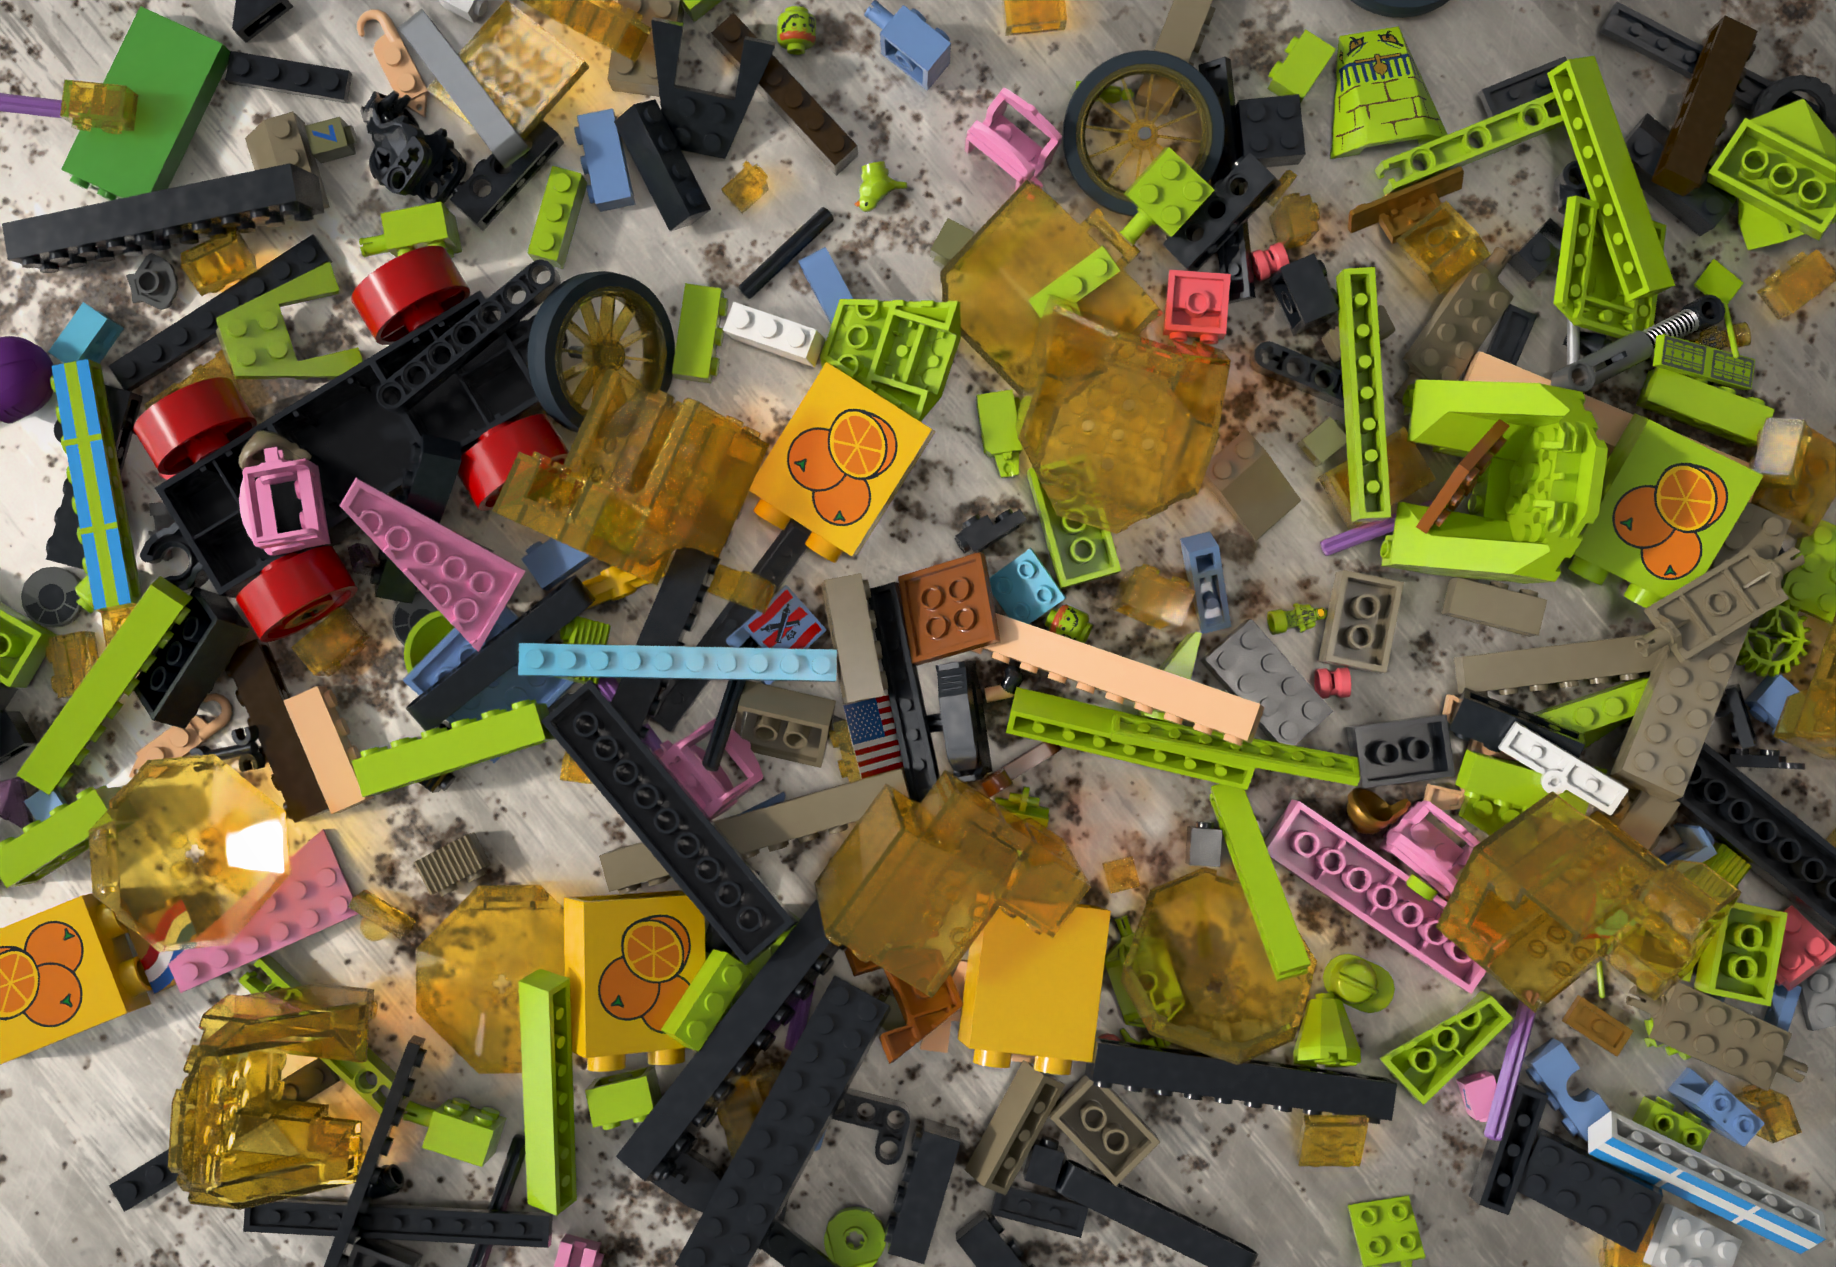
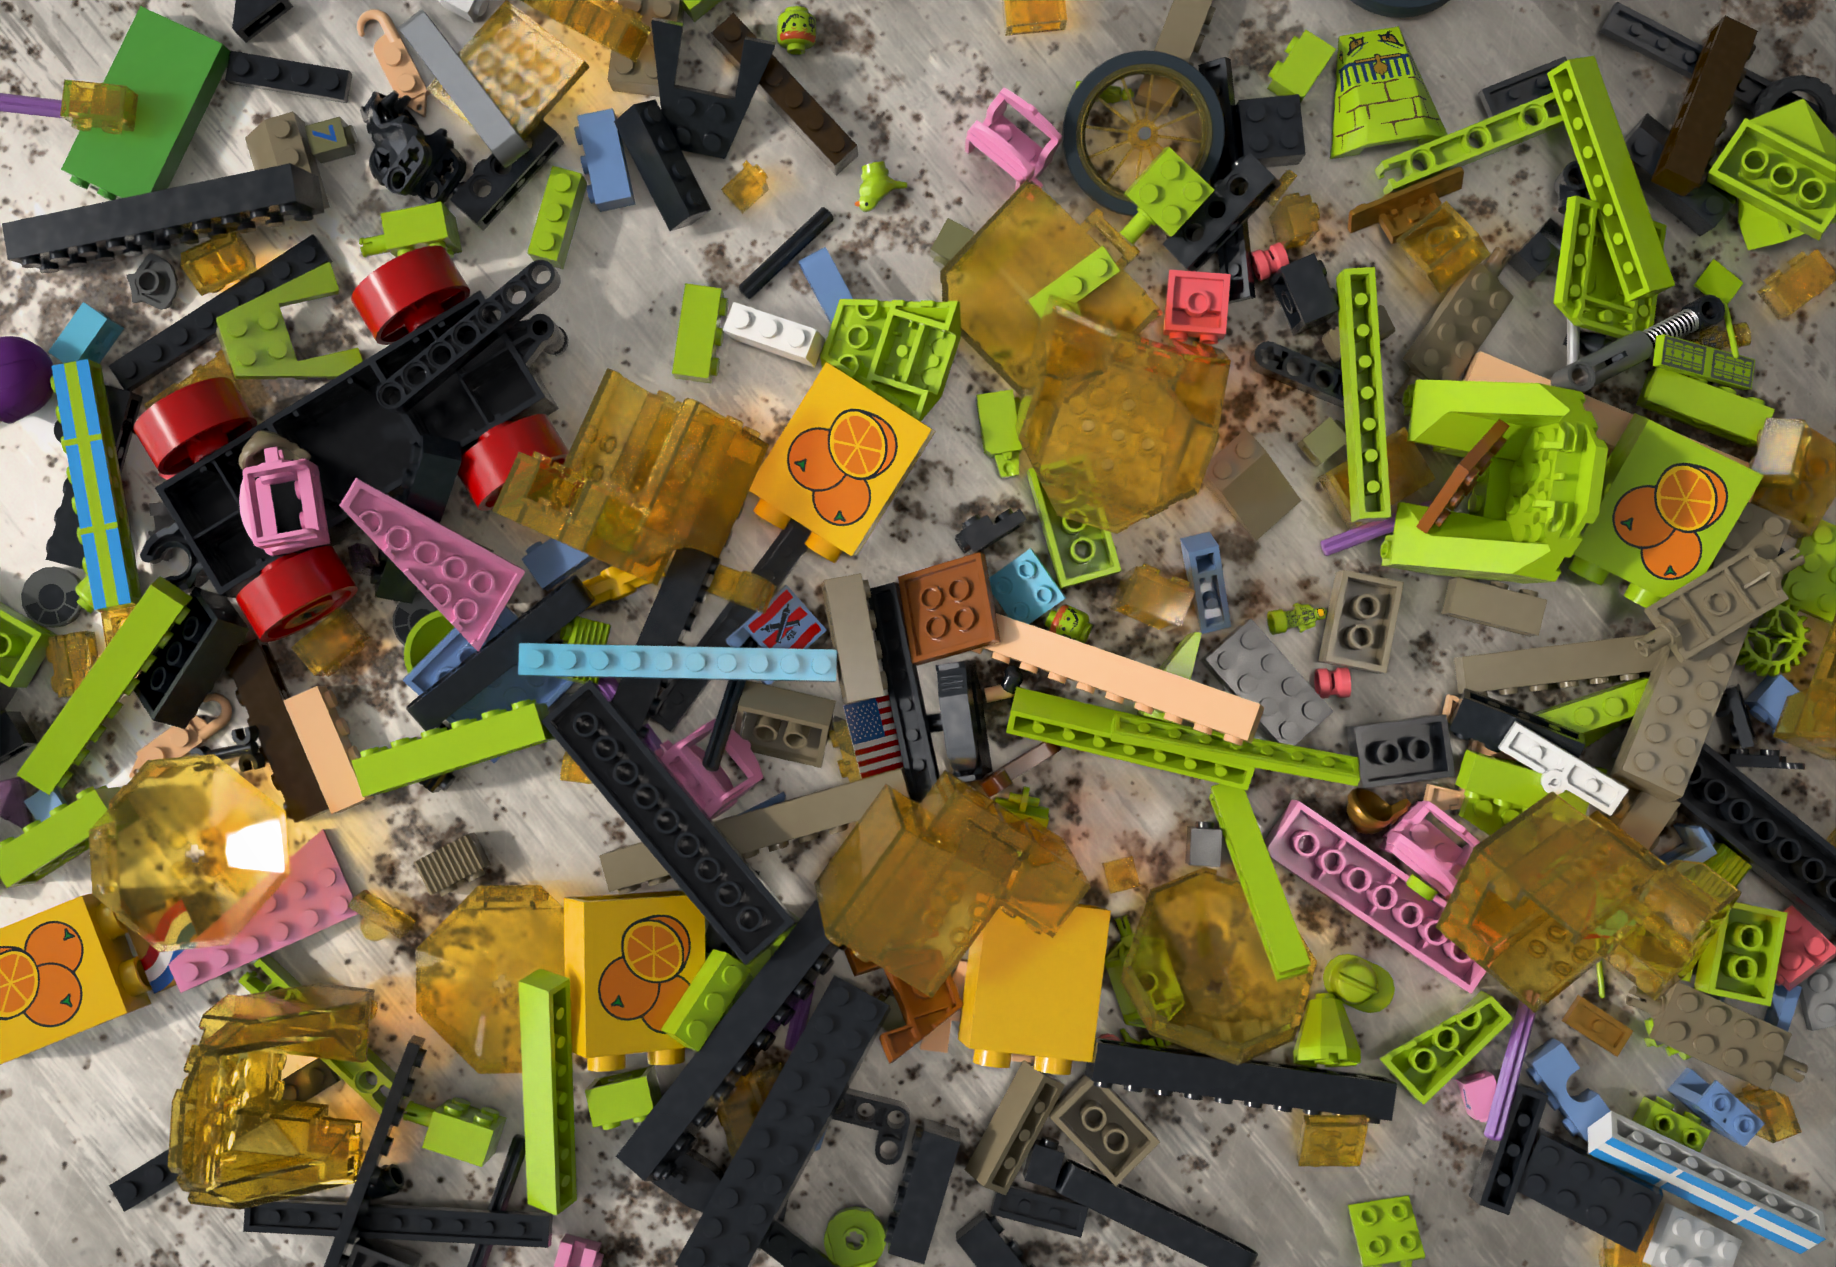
(602, 345): wheel -> none
(911, 43): medium blue brick -> none
(1511, 334): black tile -> none

